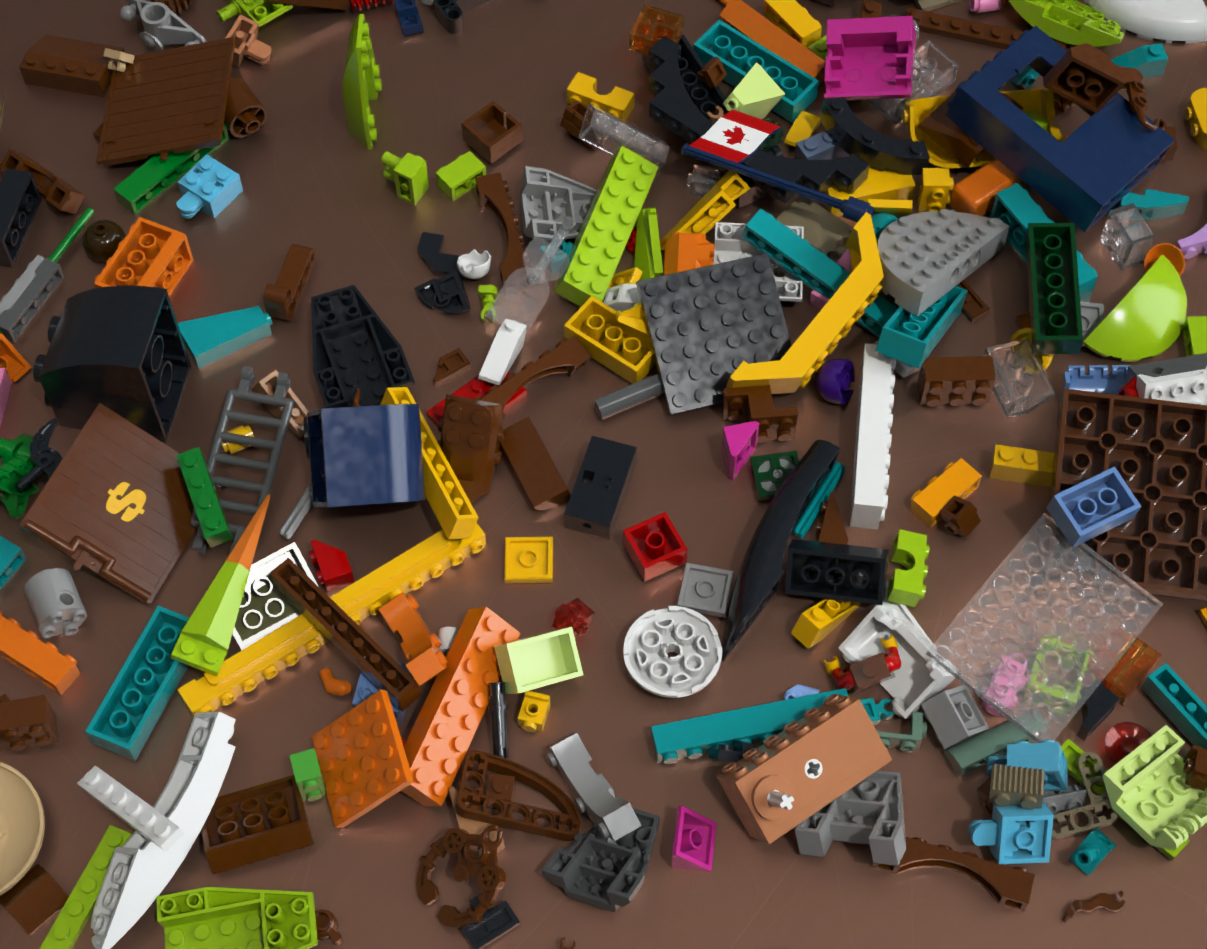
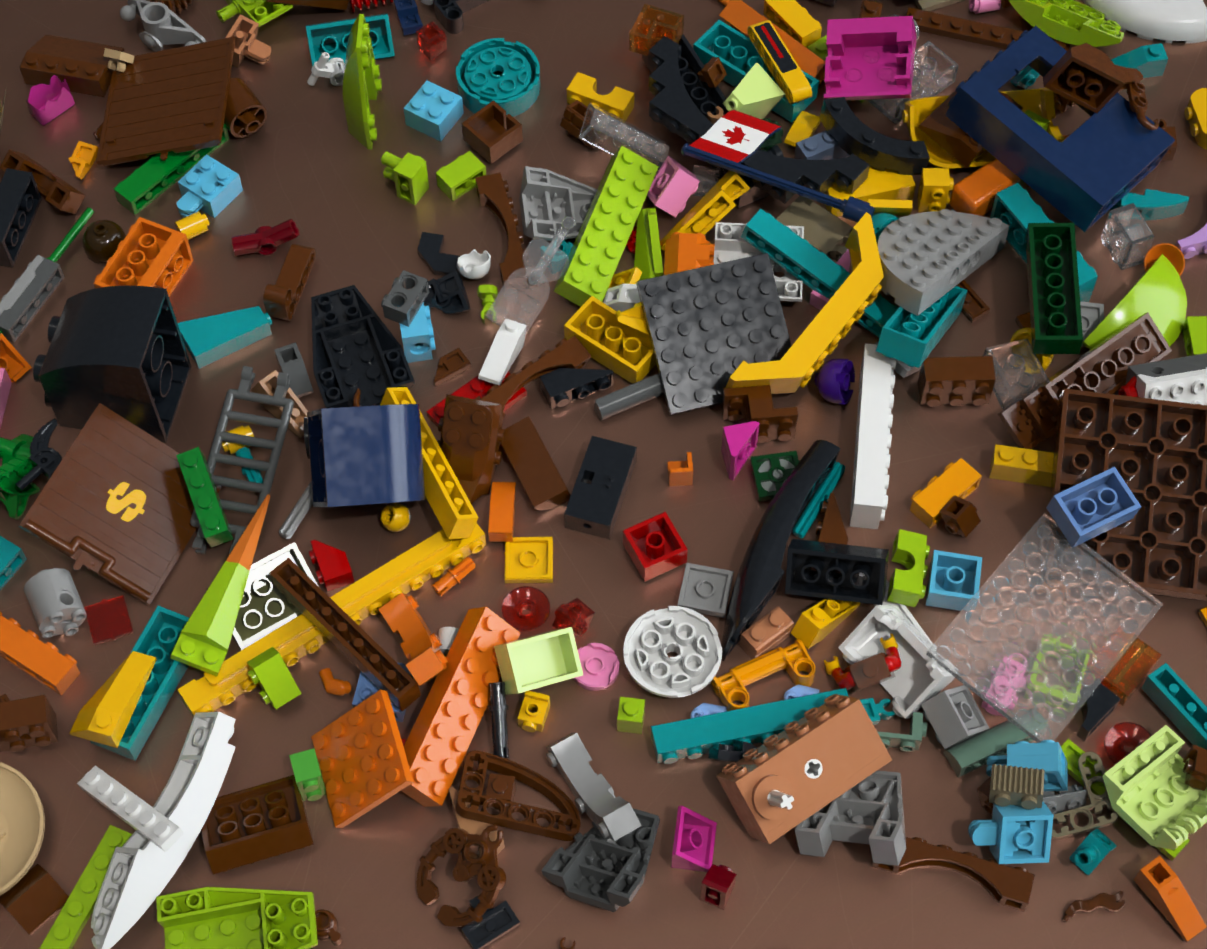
(43, 102): none -> dark pink piece
(83, 158): none -> light orange slope
(109, 620): none -> clear red piece
(112, 706): none -> yellow wedge
(193, 225): none -> yellow brick
(252, 475): none -> teal axle
(265, 239): none -> dark red piece
(273, 677): none -> lime brick
(291, 362): none -> dark grey slope
(327, 69): none -> white piece
(334, 35): none -> teal slope
(395, 517): none -> yellow piece
(409, 294): none -> dark grey brick
(418, 337): none -> medium azure brick
(431, 40): none -> clear red brick
(433, 110): none -> medium azure brick
(453, 576): none -> orange axle
(502, 512): none -> orange slope
(513, 90): none -> teal brick
(526, 599): none -> clear red dish
(572, 384): none -> black slope
(598, 665): none -> bright pink tile
(630, 715): none -> lime brick
(672, 187): none -> bright pink slope
(681, 472): none -> orange panel
(707, 709): none -> light blue arm
(717, 886): none -> dark red slope
(766, 633): none -> nougat brick
(779, 61): none -> yellow beam
(792, 658): none -> light orange piece
(952, 580): none -> medium azure brick
(1098, 370): none -> reddish brown slope
(1170, 898): none -> orange slope

